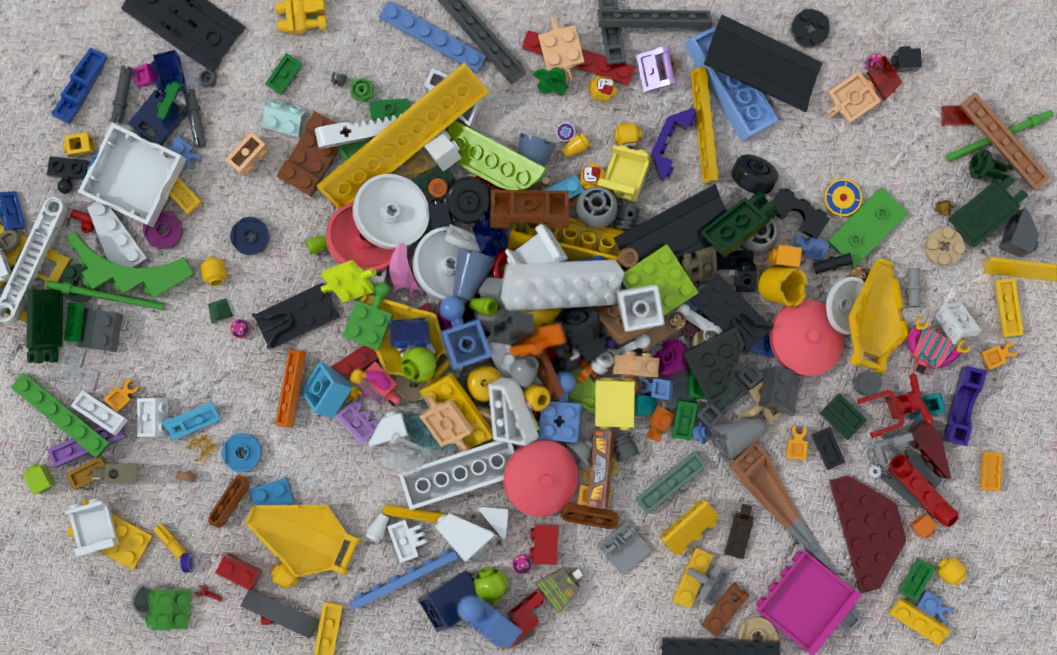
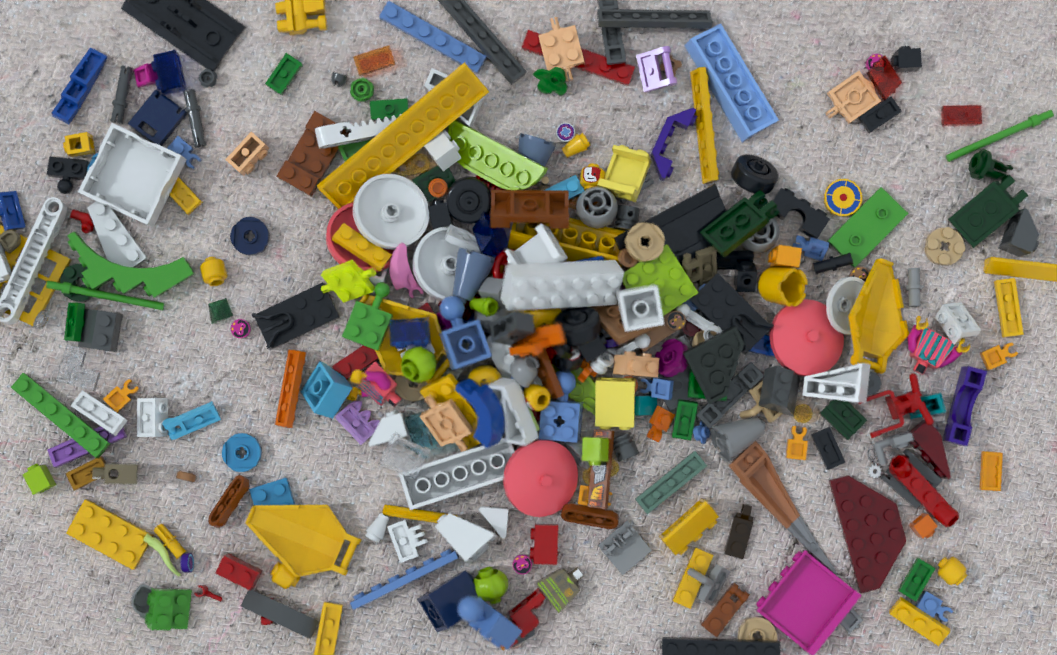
(44, 325): dark green tile -> none
(92, 526): white panel -> none
(158, 546): none -> yellowish green animal
(168, 239): magenta plate -> none
(171, 94): green plate -> none
(204, 451): clear yellow piece -> none
(283, 117): light aqua bracket -> none
(316, 244): lime cone -> none
(361, 247): none -> yellow plate
(374, 60): none -> clear orange plate
(488, 411): none -> blue arch
(595, 450): none -> lime brick
(602, 88): yellow head -> none
(627, 134): yellow head -> none
(640, 252): none -> tan plate
(762, 63): black hinge -> none
(802, 413): none -> clear yellow plate
(819, 22): black plate -> none
(840, 384): none -> white wedge
(880, 114): none -> black plate
(943, 207): pearl gold plate -> none
(1004, 141): nougat plate -> none

